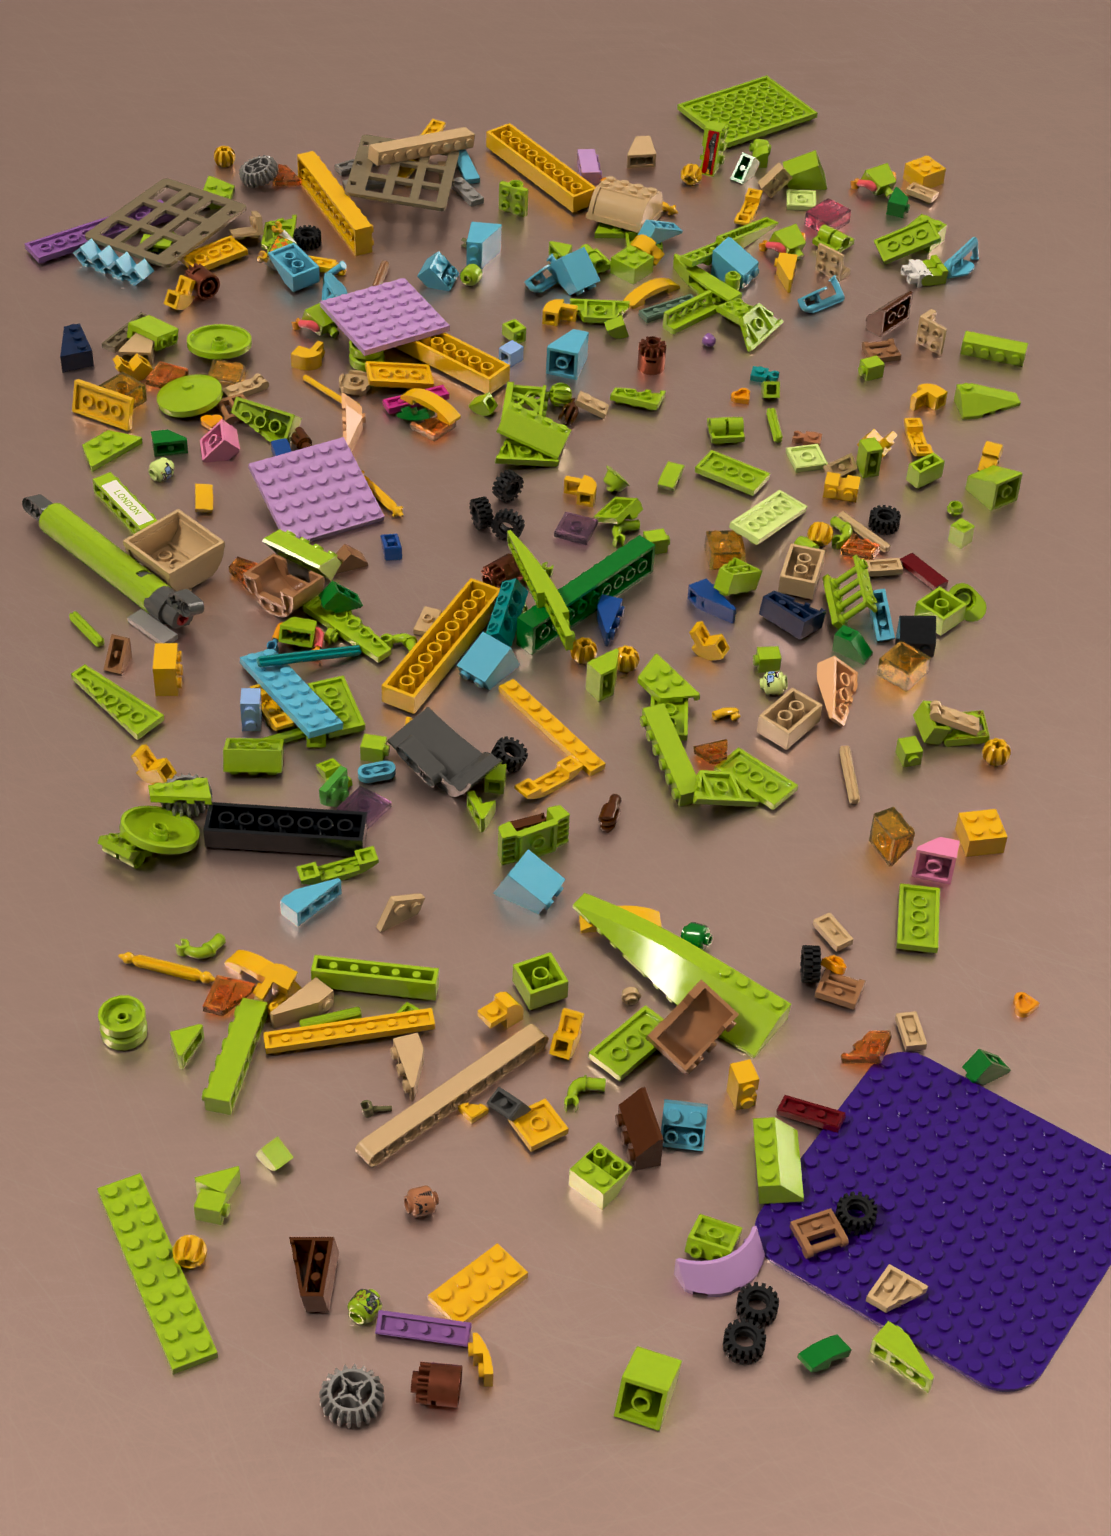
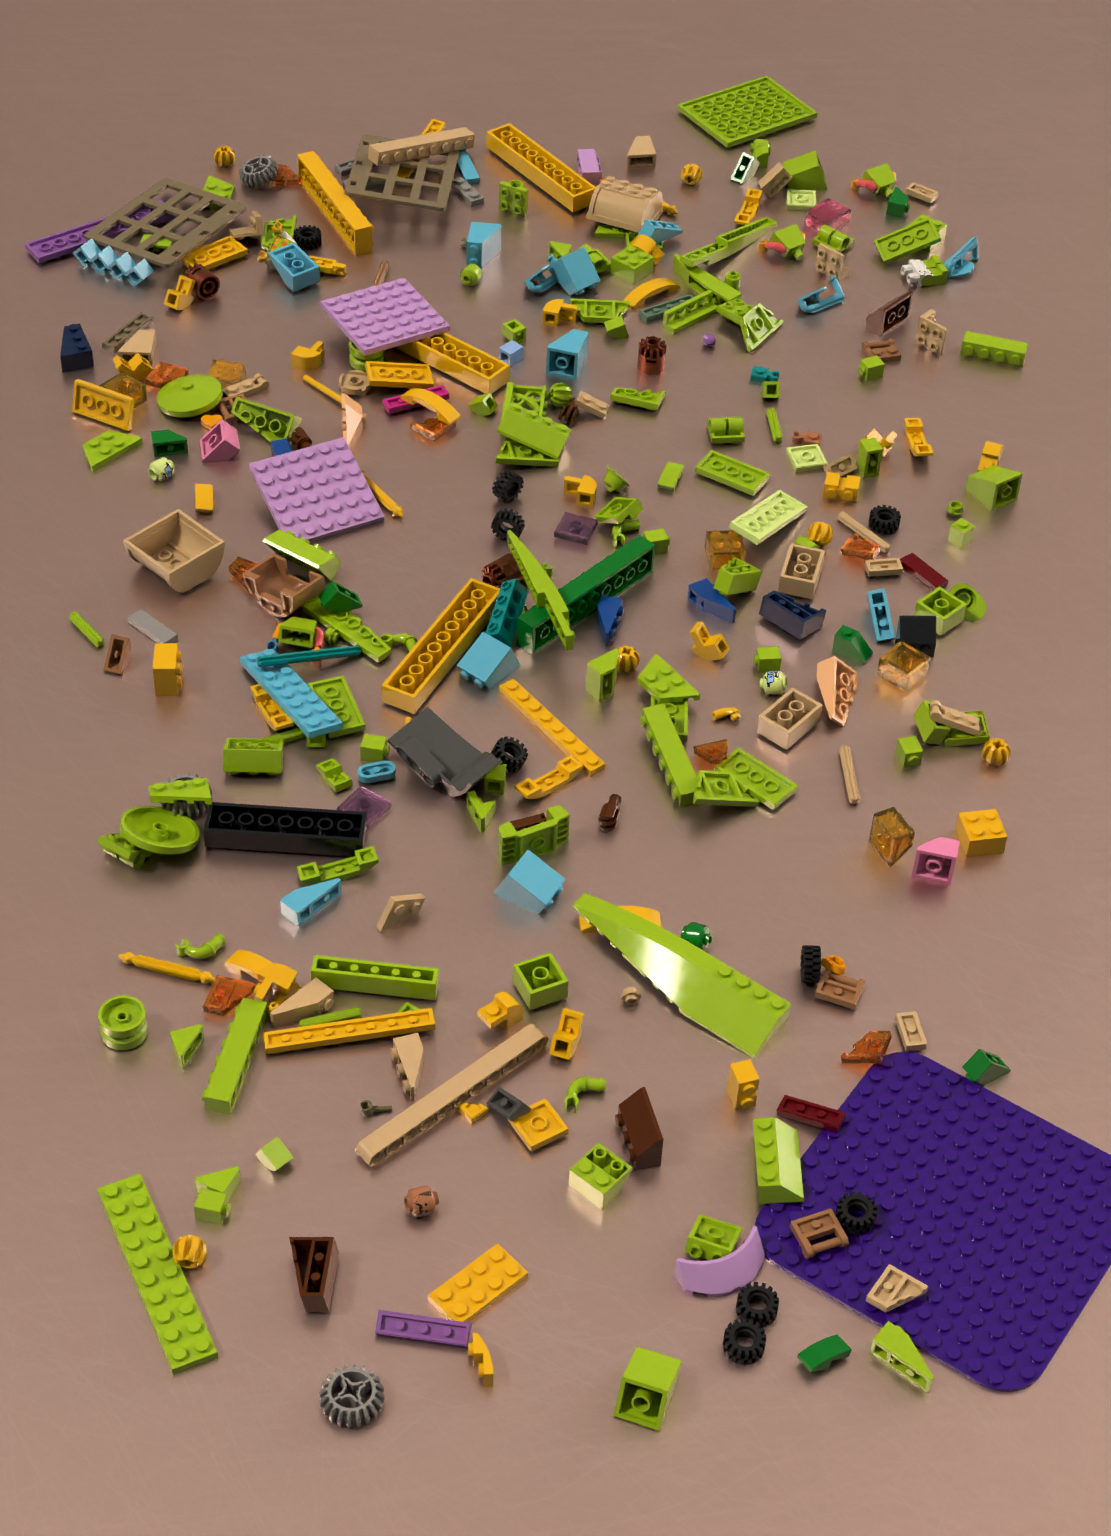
(113, 563): lime piece -> none
(122, 502): lime brick -> none
(124, 707): lime wing -> none
(152, 769): yellow brick -> none
(154, 329): lime panel -> none
(219, 341): lime dish -> none
(251, 709): light blue brick -> none
(316, 321): lime torso -> none
(331, 284): medium azure piece -> none
(335, 788): bright green plate -> none
(350, 559): medium nougat slope -> none
(364, 1306): lime head -> none
(391, 547): blue slope -> none
(414, 414): green slope -> none
(425, 620): tan plate -> none
(437, 1384): copper gear -> none
(438, 273): medium azure slope -> none
(481, 512): black tyre -> none
(583, 650): yellow piece -> none
(627, 1045): lime plate -> none
(684, 1124): medium azure slope -> none
(693, 1027): medium nougat cylinder -> none
(713, 147): wedge -> none
(732, 257): medium azure slope -> none
(741, 396): light orange tile -> none
(786, 269): yellow slope -> none
(833, 932): tan plate -> none
(834, 594): lime fence -> none
(845, 530): lime piece -> none
(918, 918): lime plate -> none
(924, 172): yellow brick -> none
(925, 470): lime brick -> none
(928, 395): yellow brick -> none
(976, 400): lime wedge -> none
(1024, 1004): light orange tile -> none

